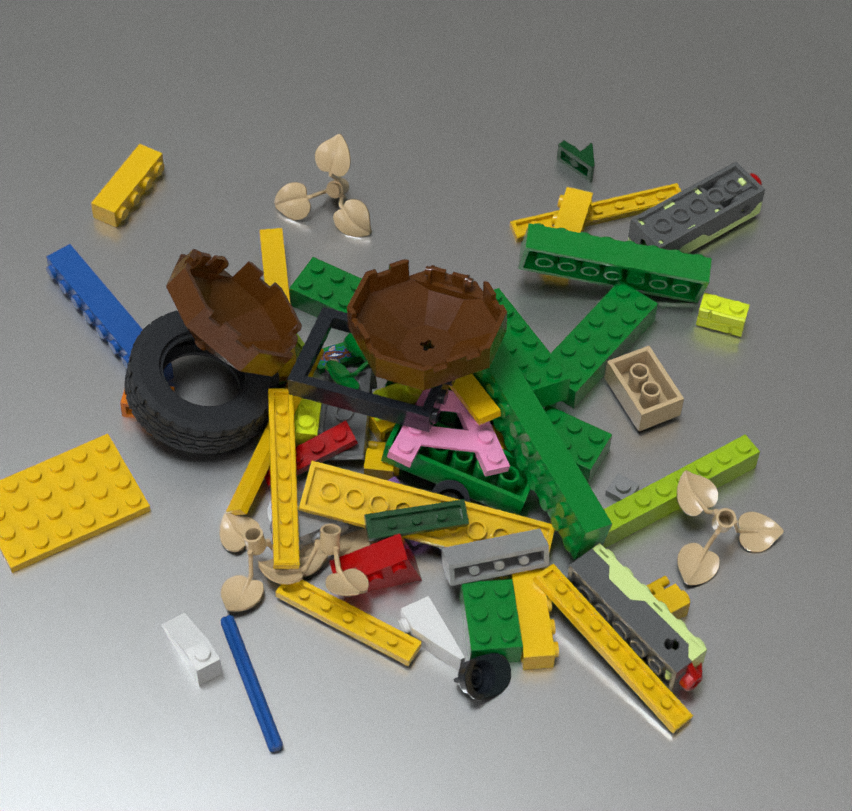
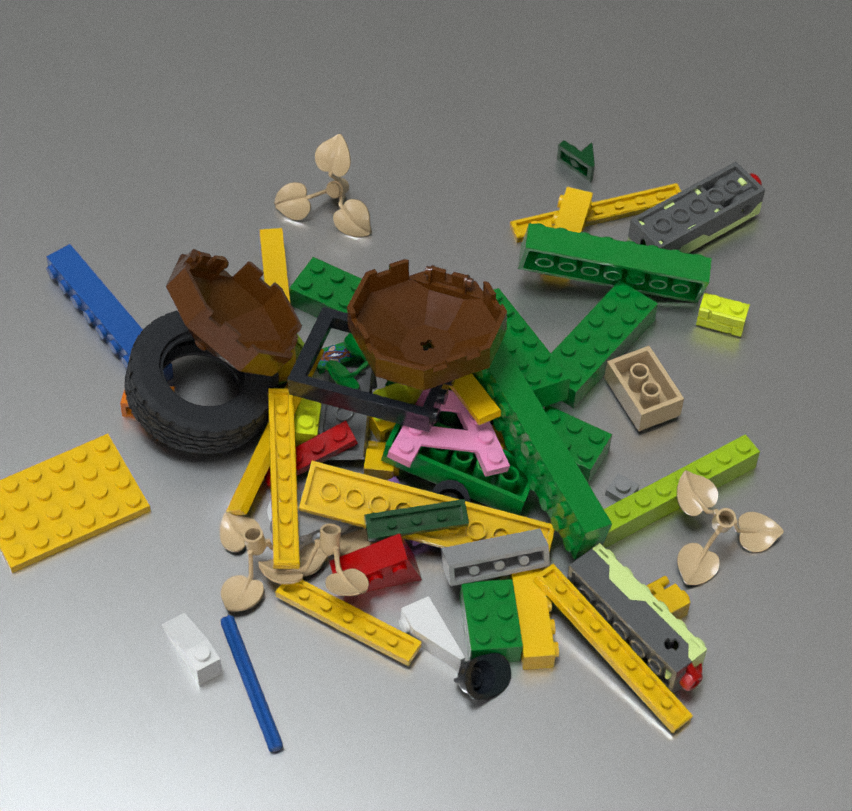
(127, 185): yellow brick -> none

